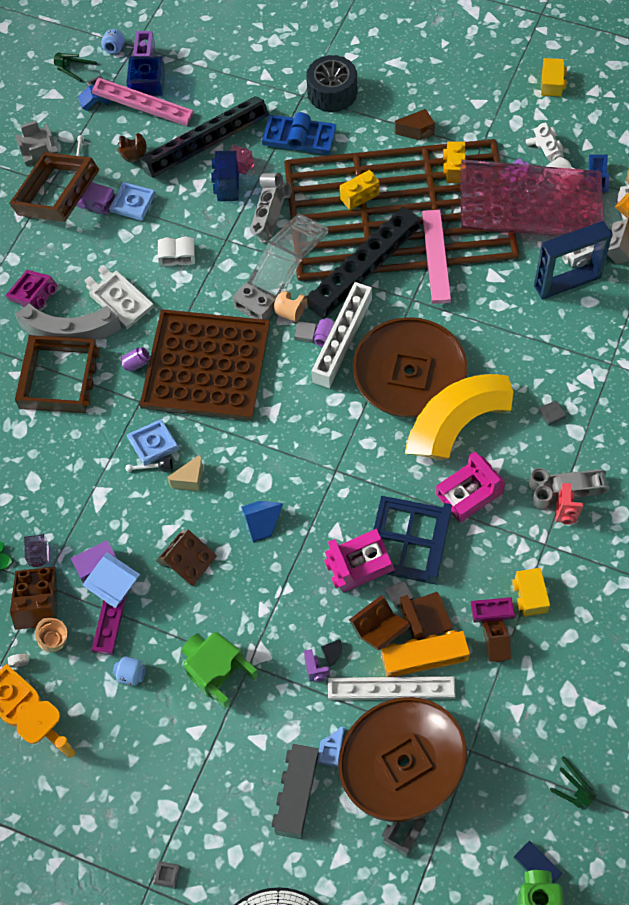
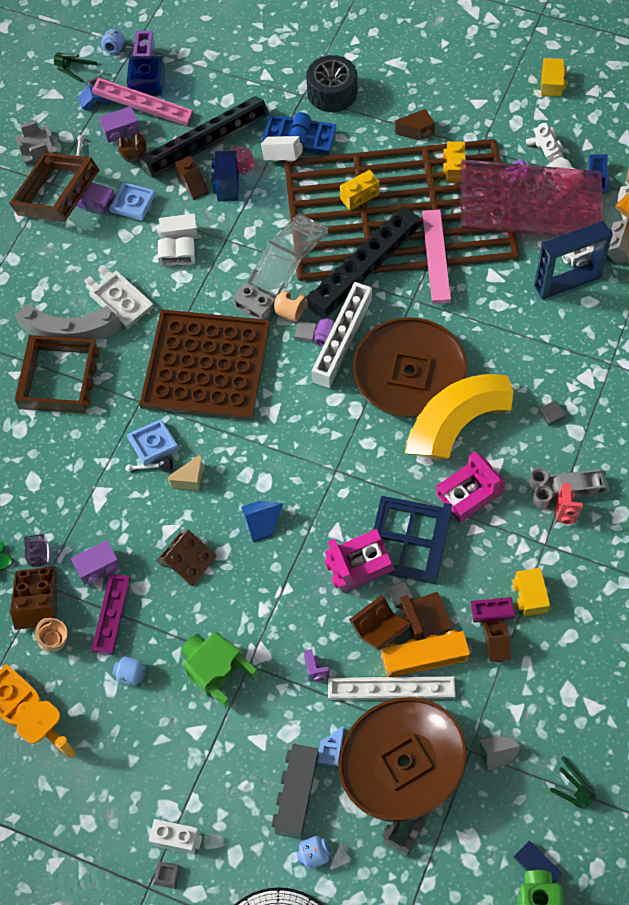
(18, 660): white tile -> none
(32, 289): magenta plate -> none
(111, 580): light blue slope -> none
(119, 124): none -> medium lavender brick
(135, 359): medium lavender brick -> none
(175, 837): none -> white brick
(178, 227): none -> white brick
(191, 177): none -> reddish brown slope
(269, 205): light grey piece -> none
(281, 148): none -> white brick
(314, 852): none -> light blue head
(332, 652): black tile -> none
(499, 751): none -> light grey brick

